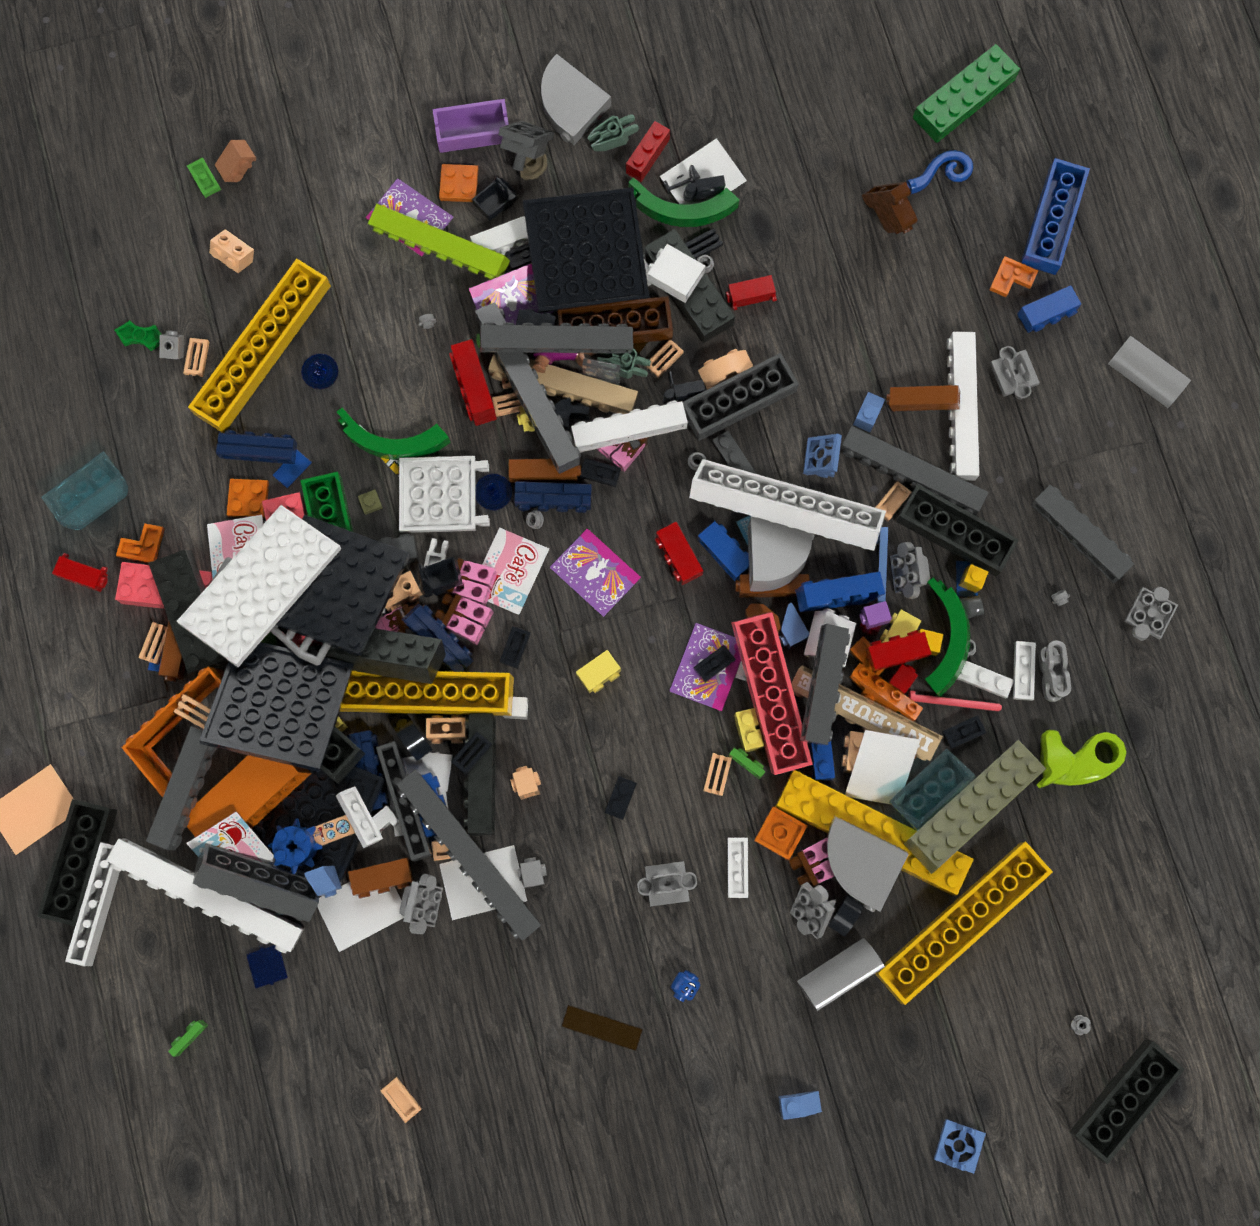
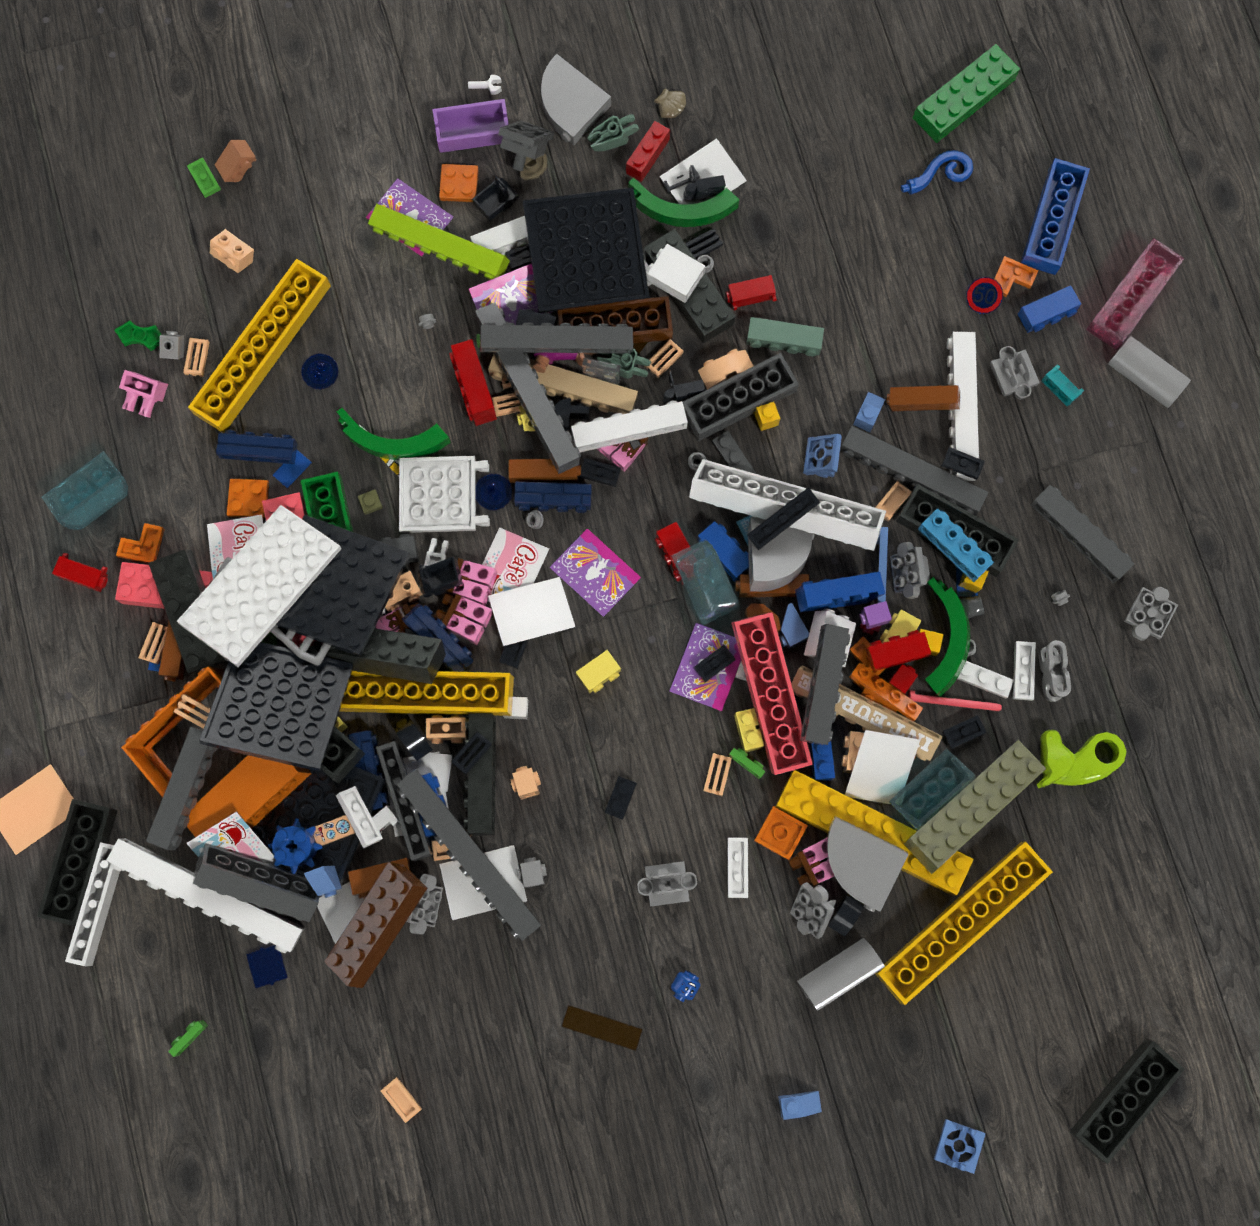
(144, 386): none -> bright pink brick
(375, 925): none -> reddish brown brick
(487, 84): none -> white bar
(531, 611): none -> white sticker
(671, 103): none -> dark tan animal
(705, 581): none -> clear light blue windscreen
(767, 416): none -> yellow brick
(783, 518): none -> black tile
(785, 336): none -> sand green brick
(892, 206): reddish brown brick -> none
(956, 545): none -> dark azure brick
(963, 463): none -> black plate
(984, 295): none -> piece
(1061, 386): none -> teal hinge
(1076, 1022): light grey plate -> none
(1135, 294): none -> clear pink brick

